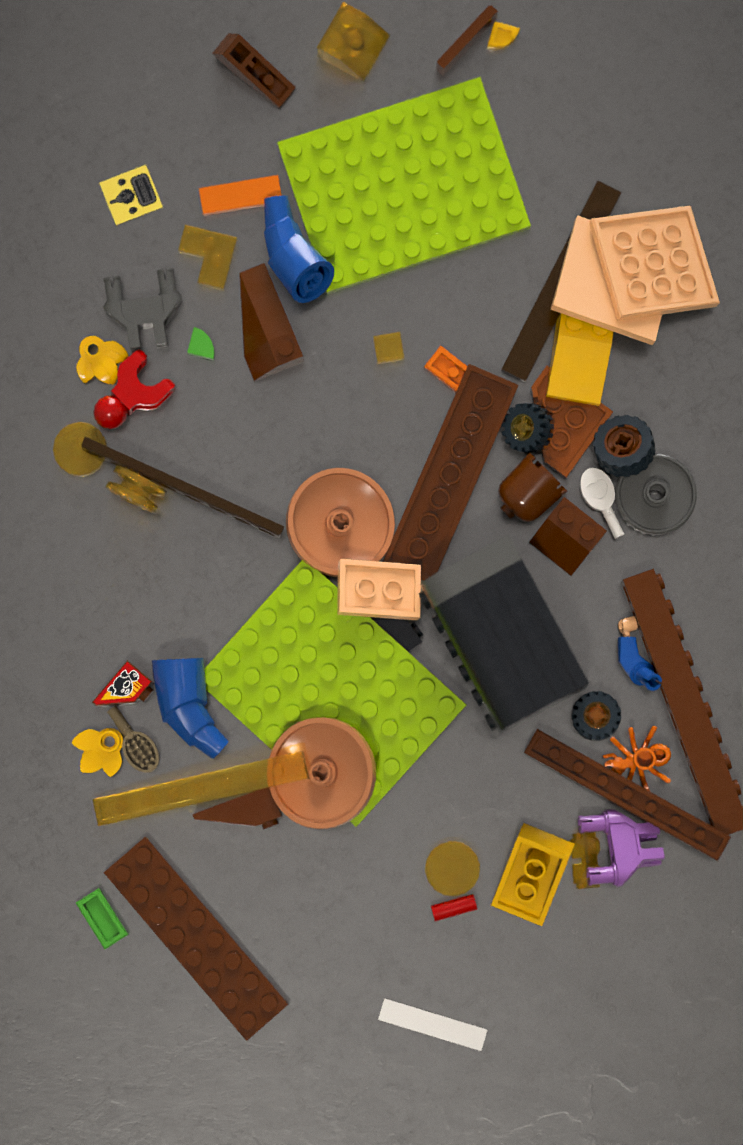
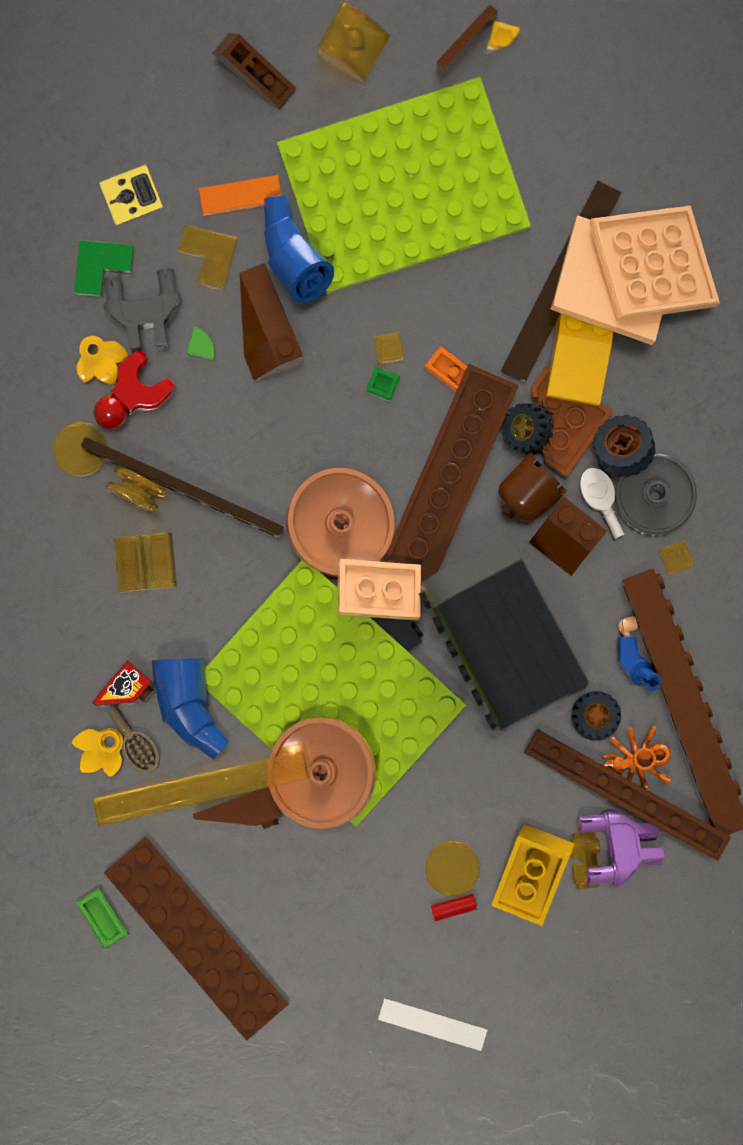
(94, 260): none -> green tile
(145, 562): none -> clear yellow slope
(382, 384): none -> green tile
(676, 557): none -> clear yellow tile

